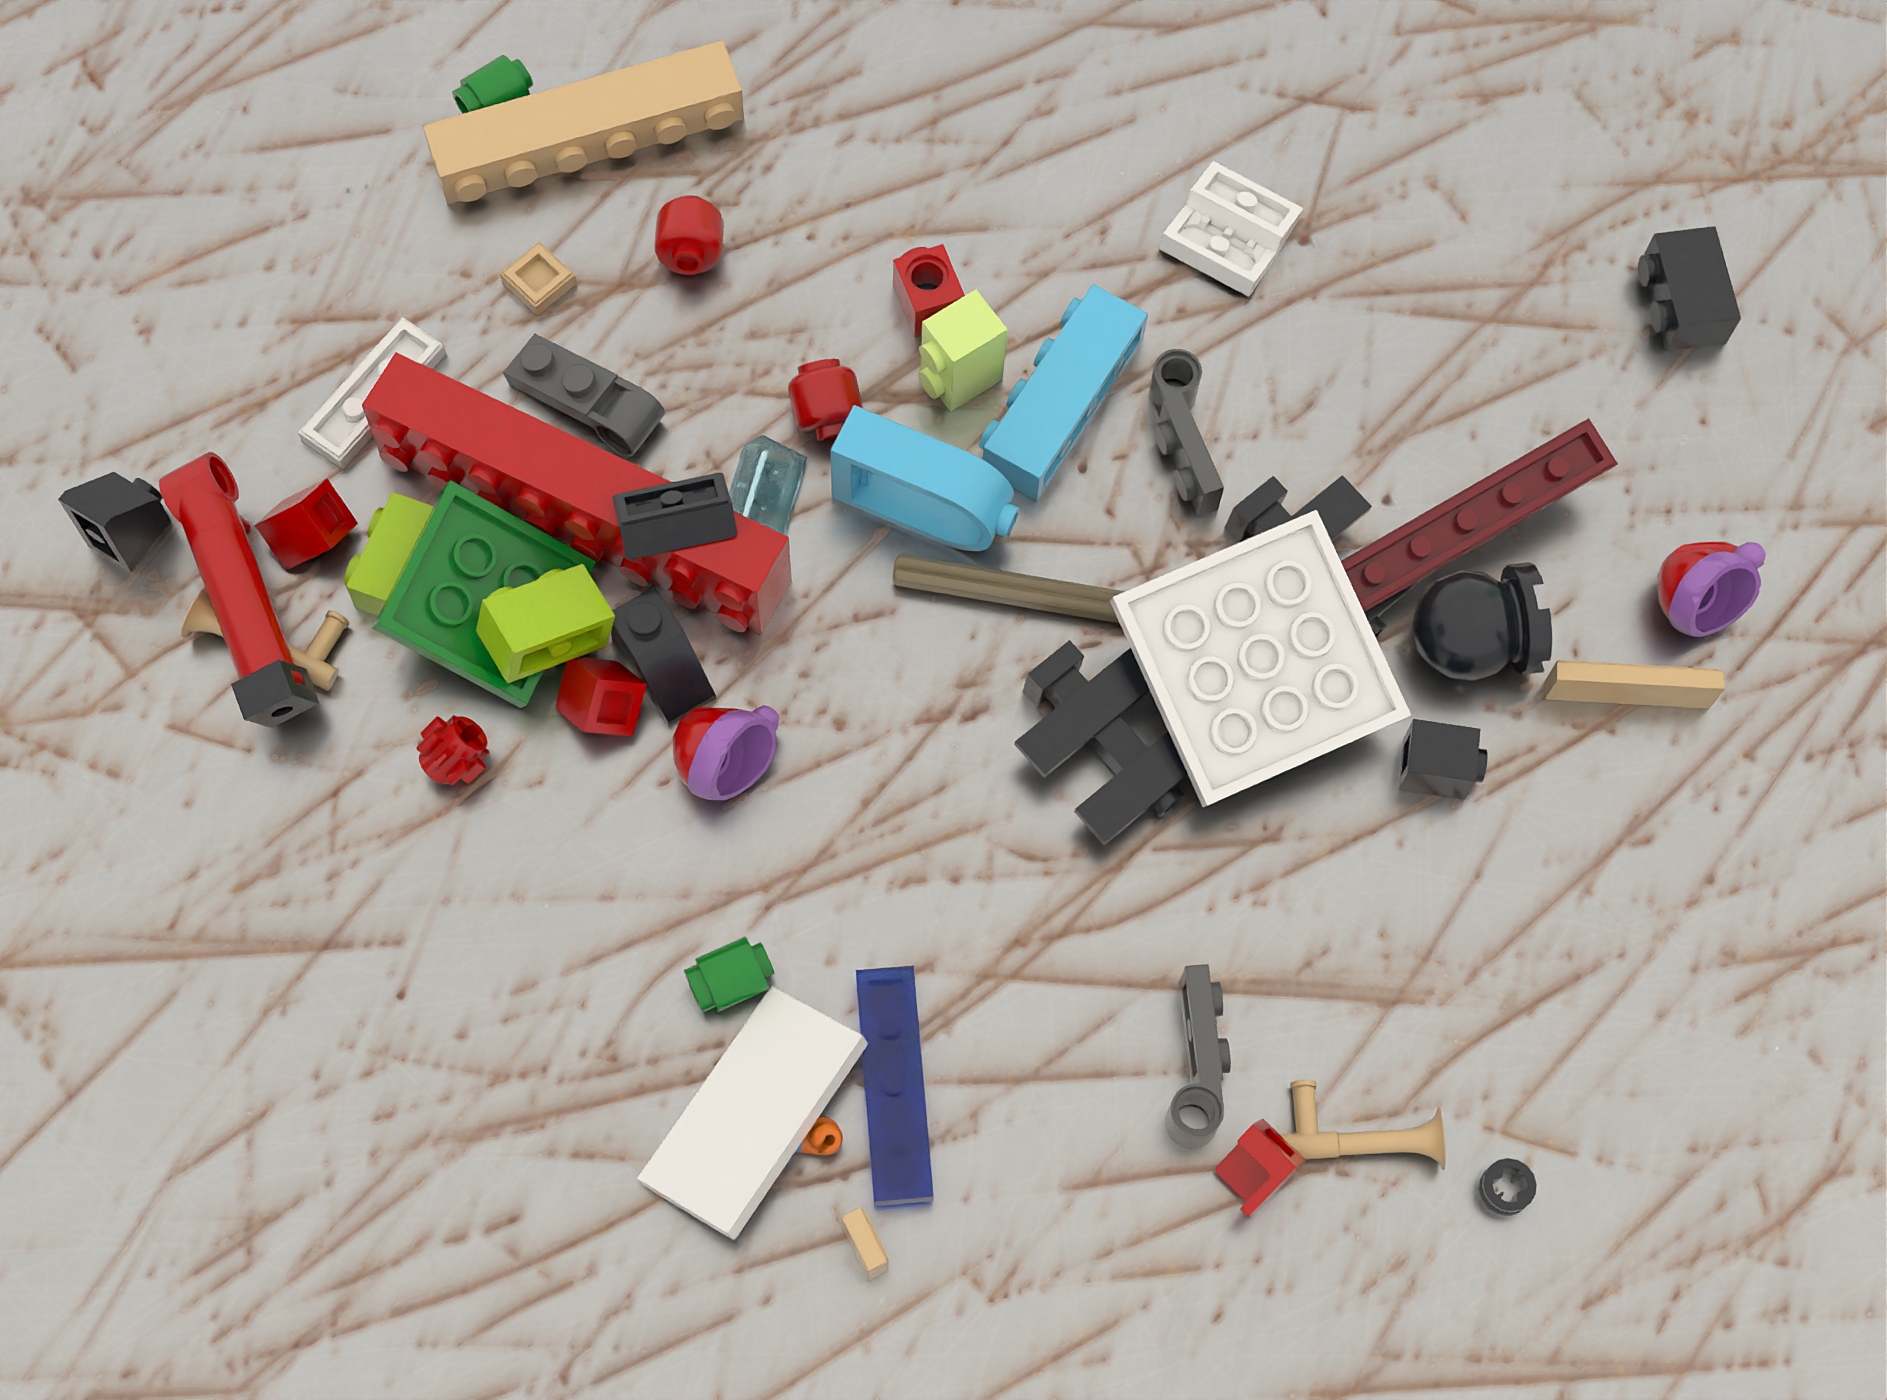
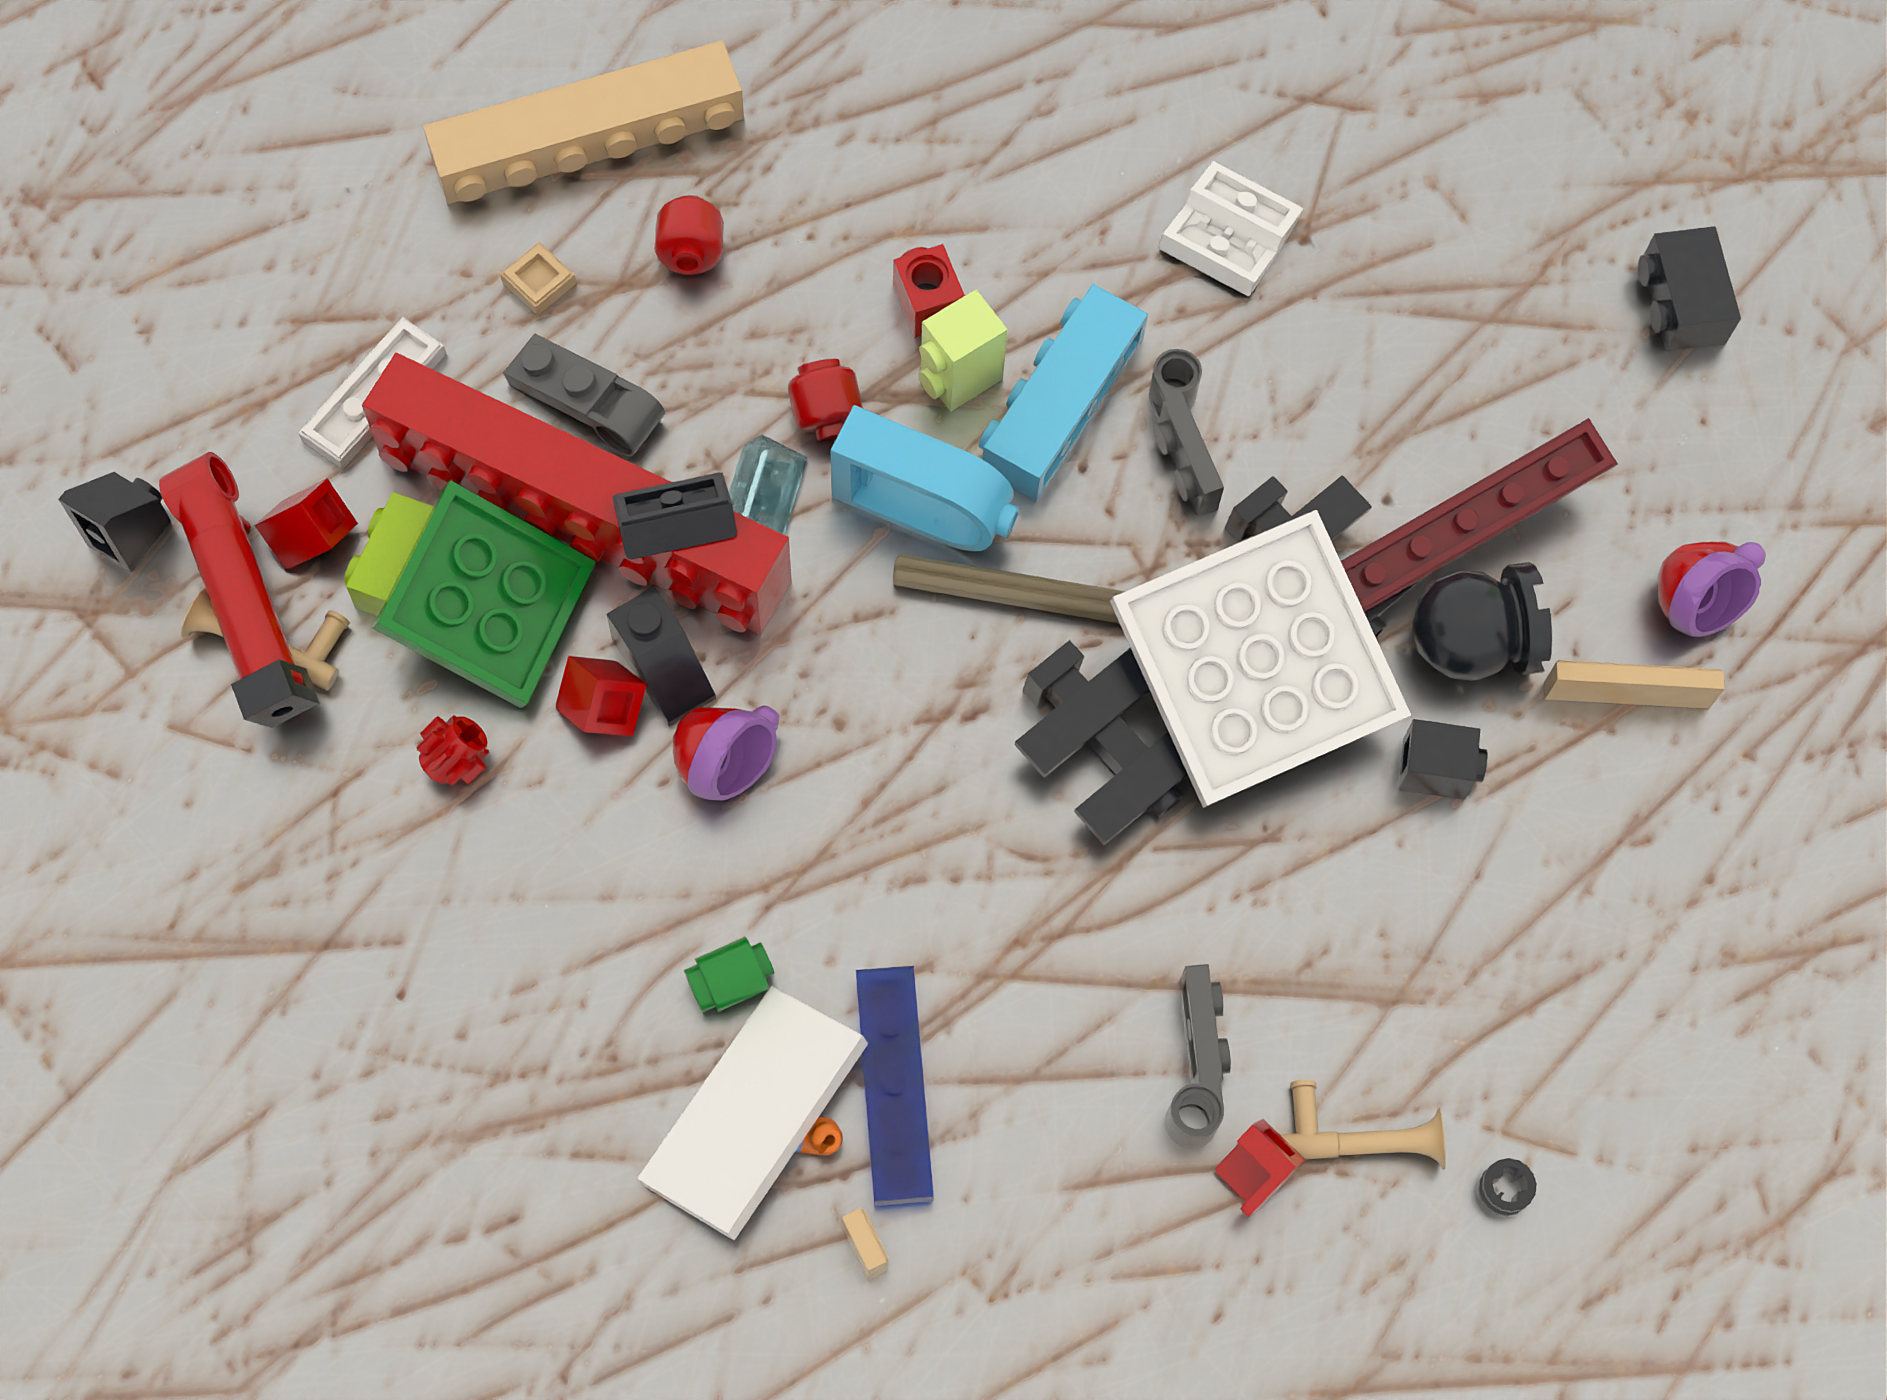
(493, 84): green brick -> none
(544, 622): lime brick -> none

